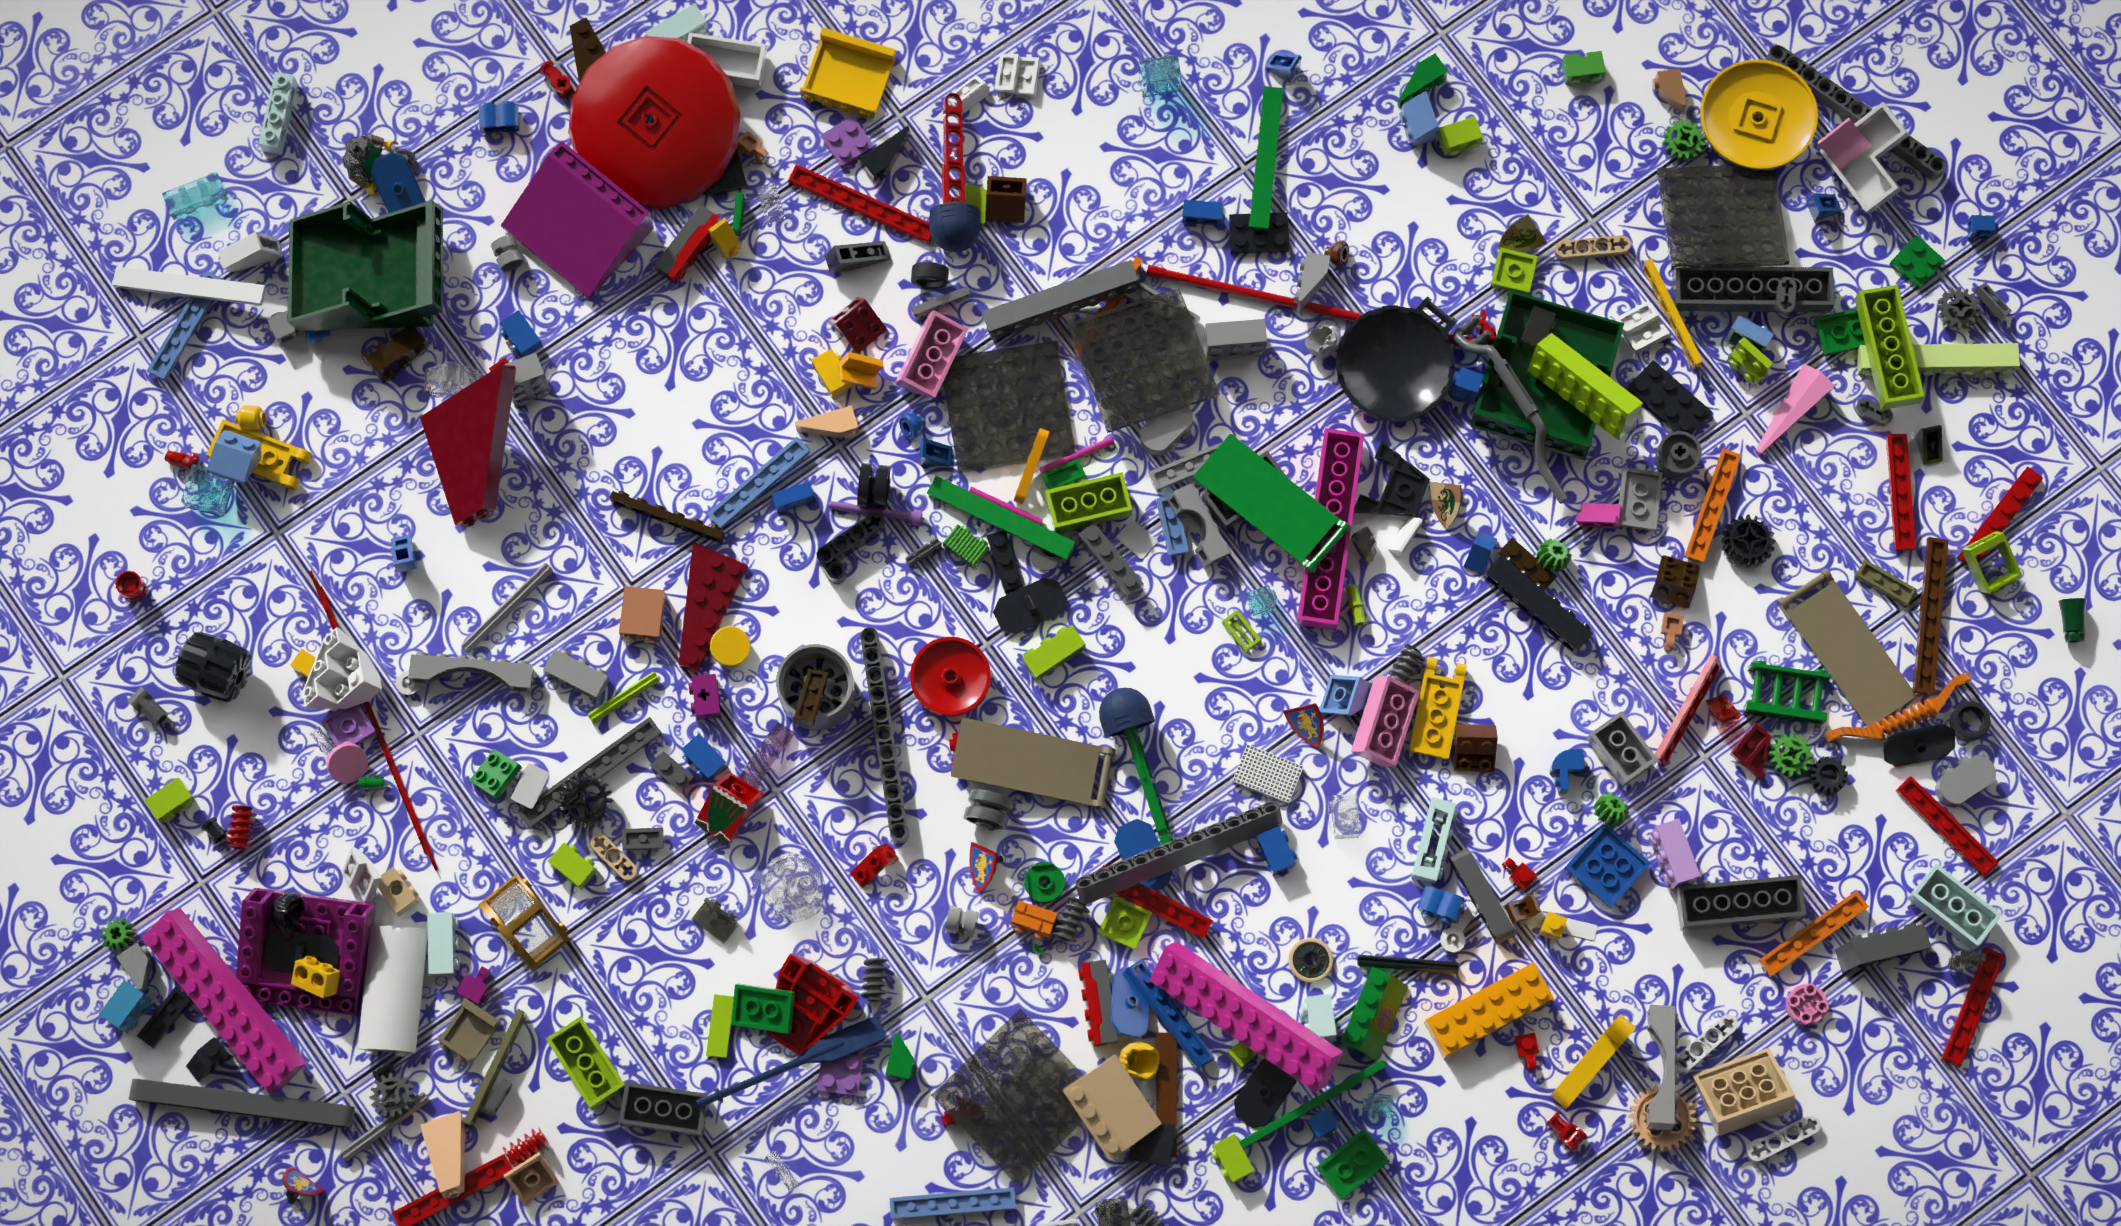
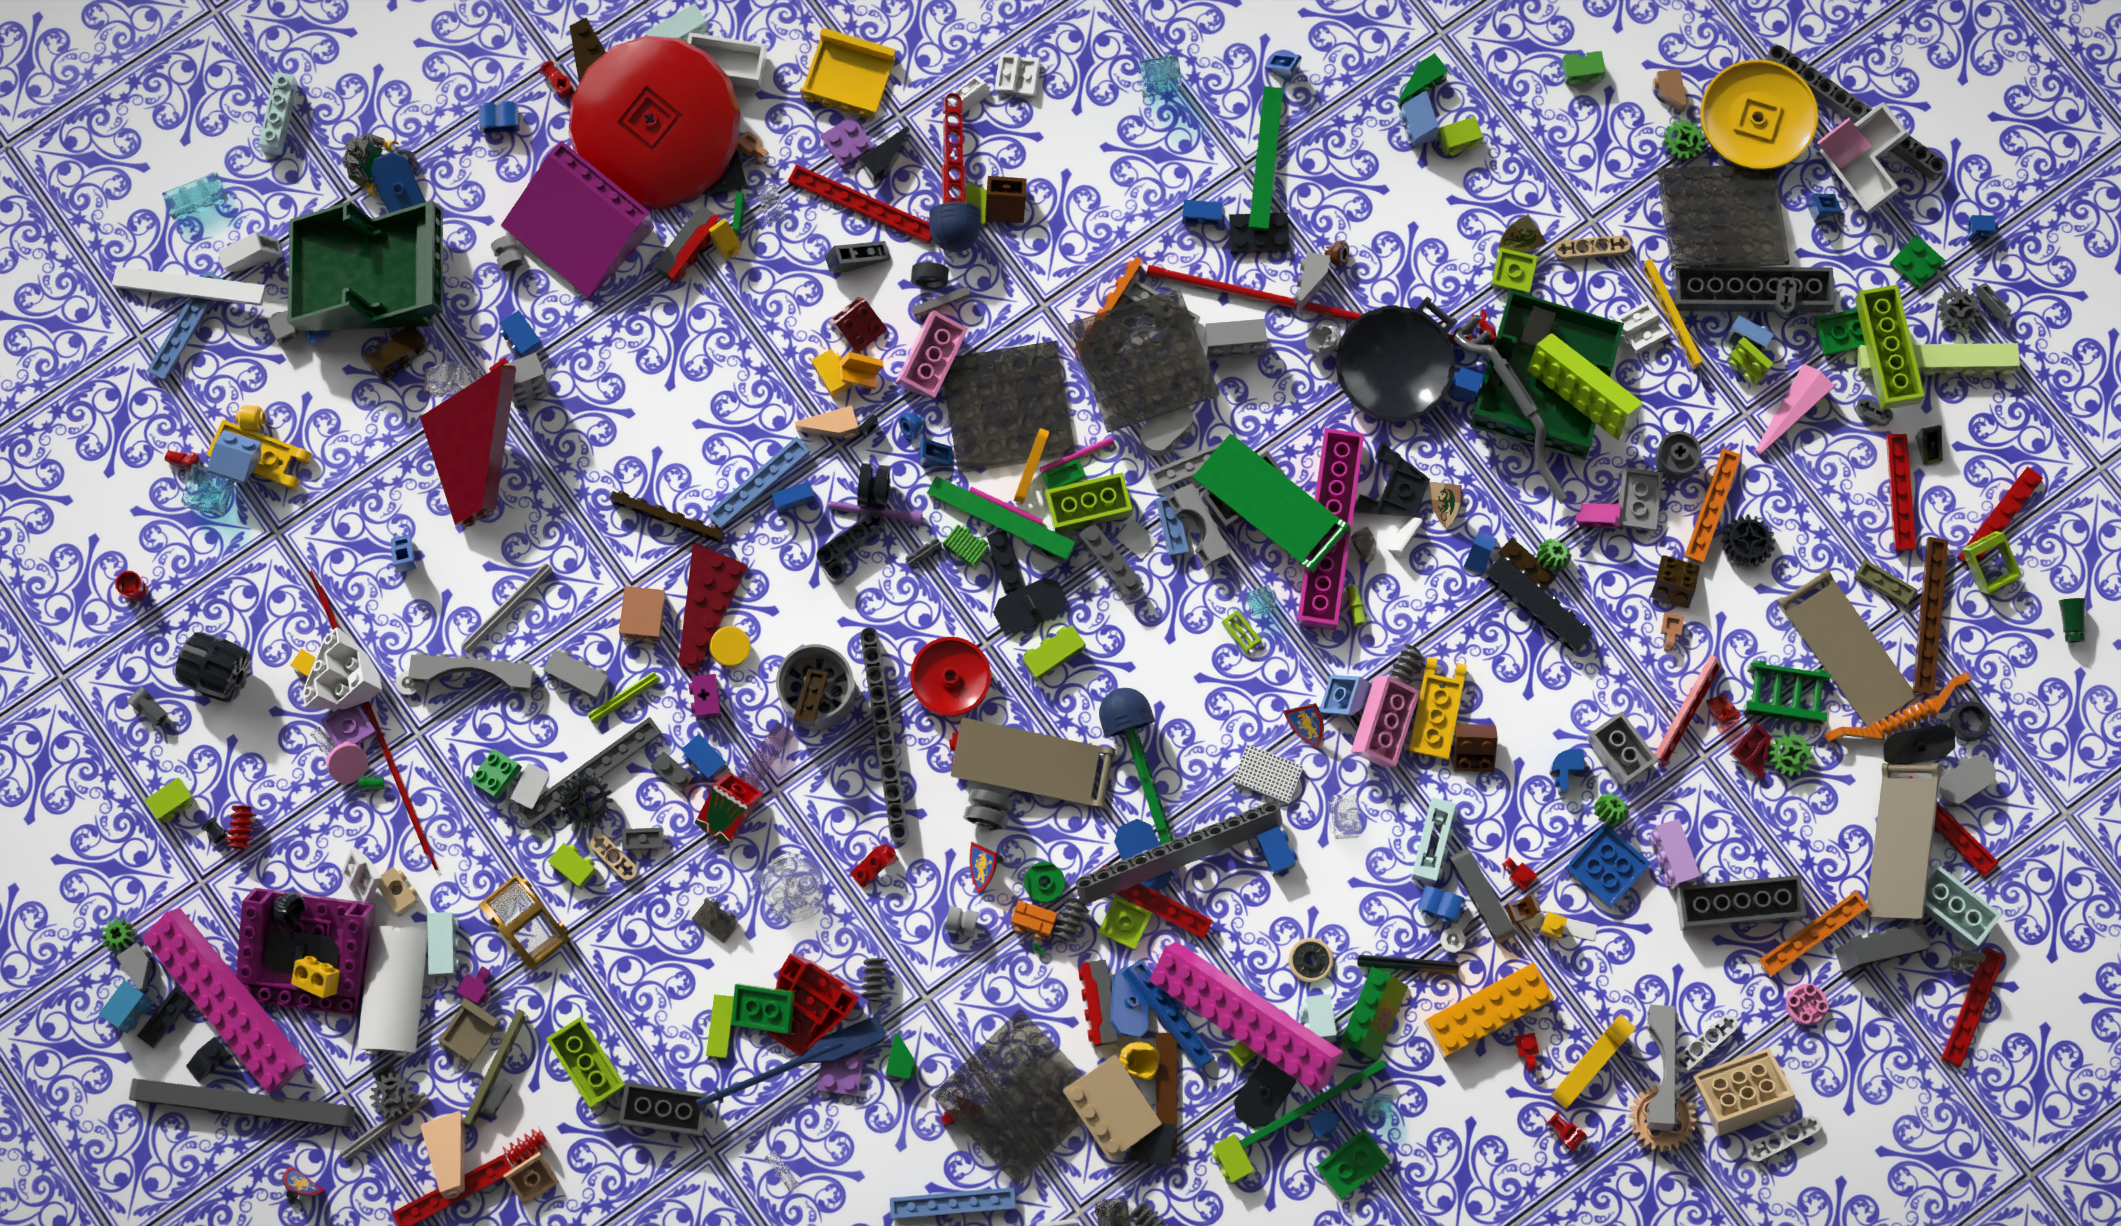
(868, 426): none -> black tile
(1061, 299): dark grey brick -> none
(1668, 399): black plate -> none
(1837, 767): black tyre -> none
(1903, 842): none -> dark tan flag

